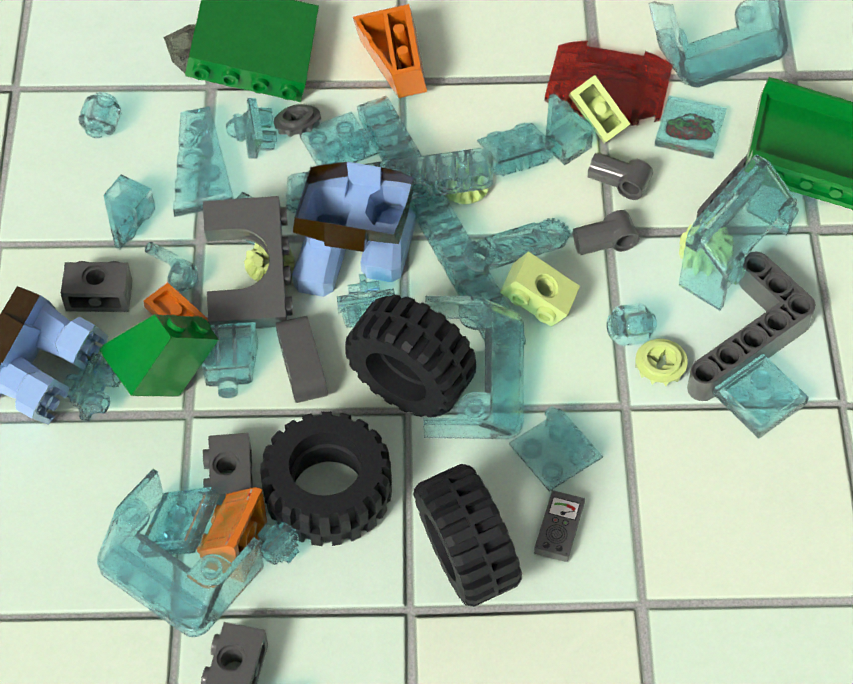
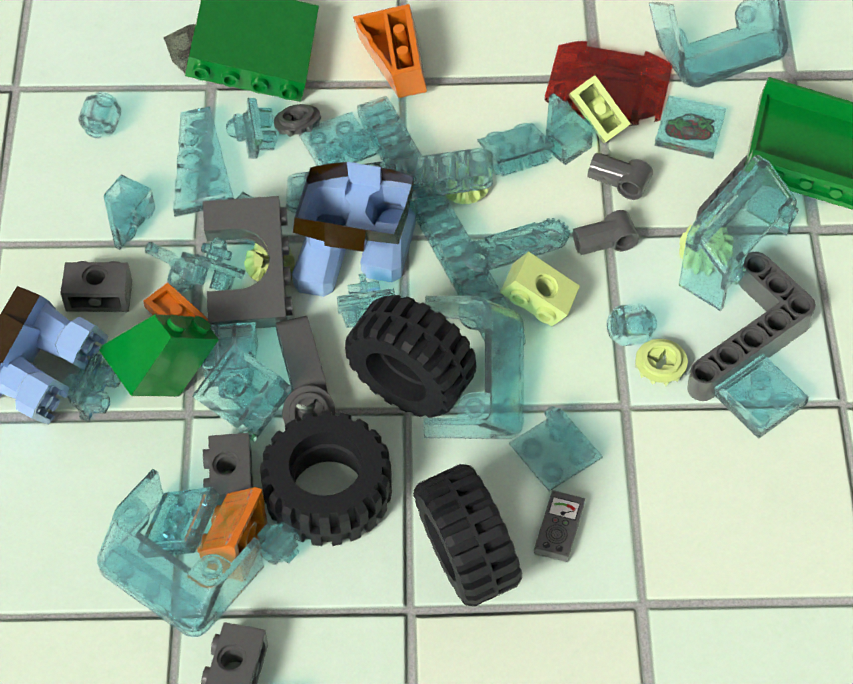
(198, 266): none -> clear light blue hips
(243, 392): none -> clear light blue slope
(305, 396): none -> dark grey gear

